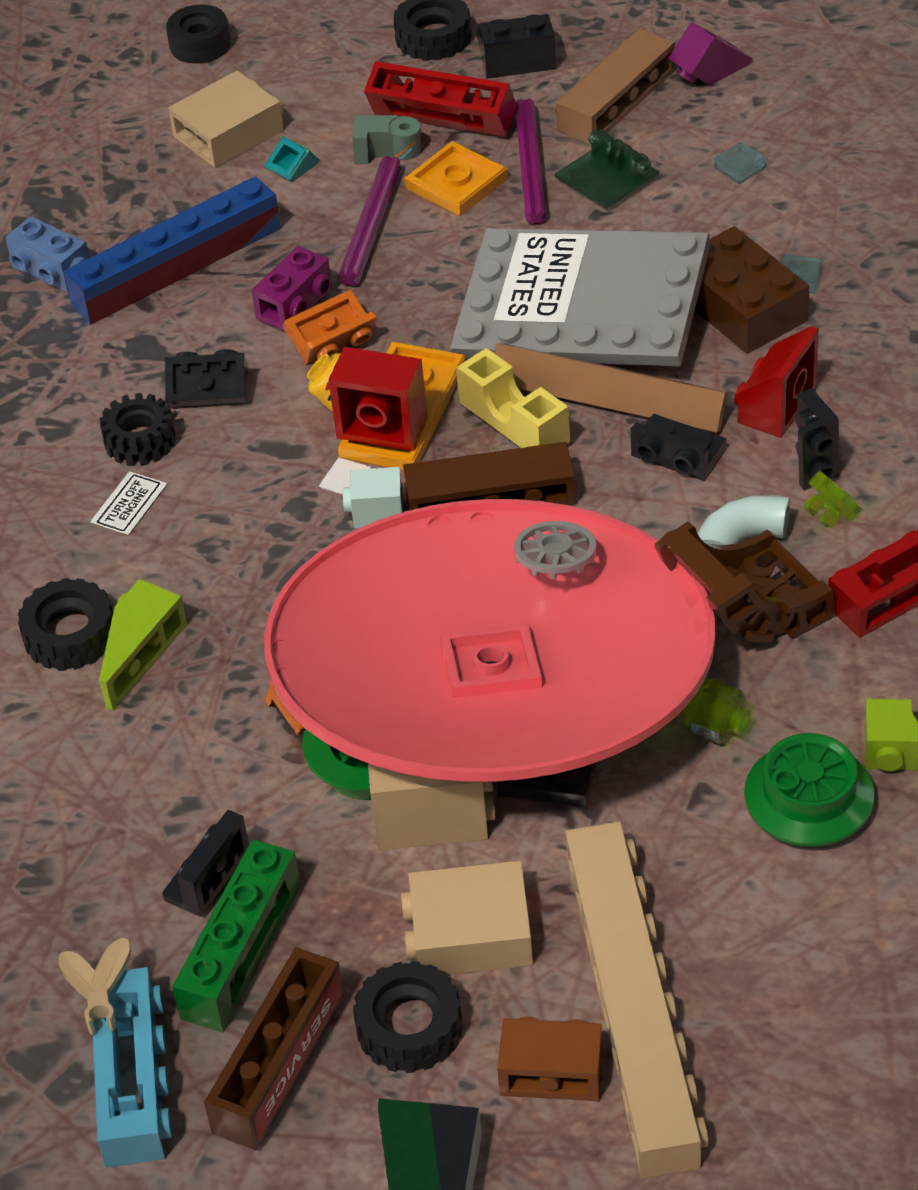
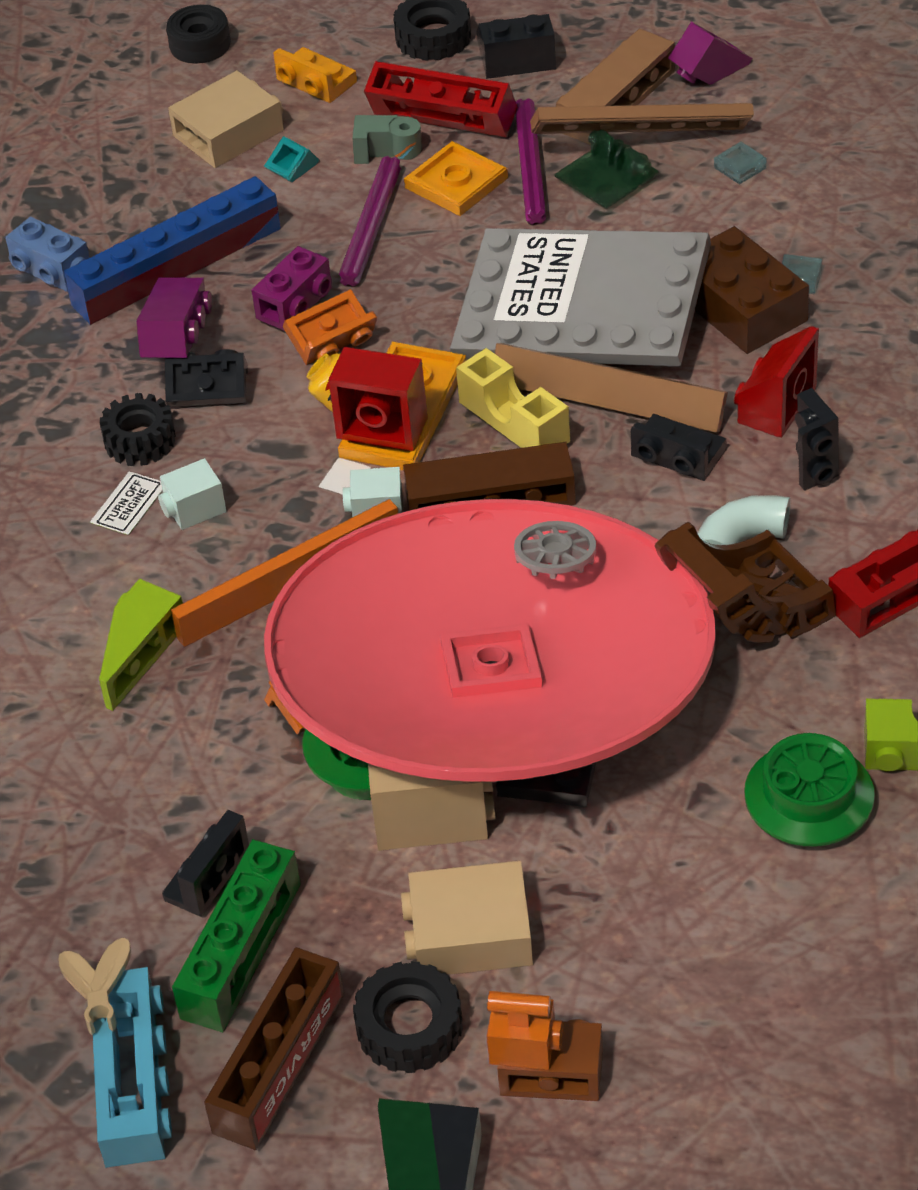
(60, 599): black tyre -> none
(173, 317): none -> magenta brick
(192, 494): none -> light aqua brick
(260, 584): none -> orange tile
(313, 73): none -> light orange bracket
(522, 1030): none -> orange brick
(633, 1003): tan brick -> none
(641, 118): none -> medium nougat tile
(717, 712): clear neon green head -> none
(832, 498): clear neon green tile -> none

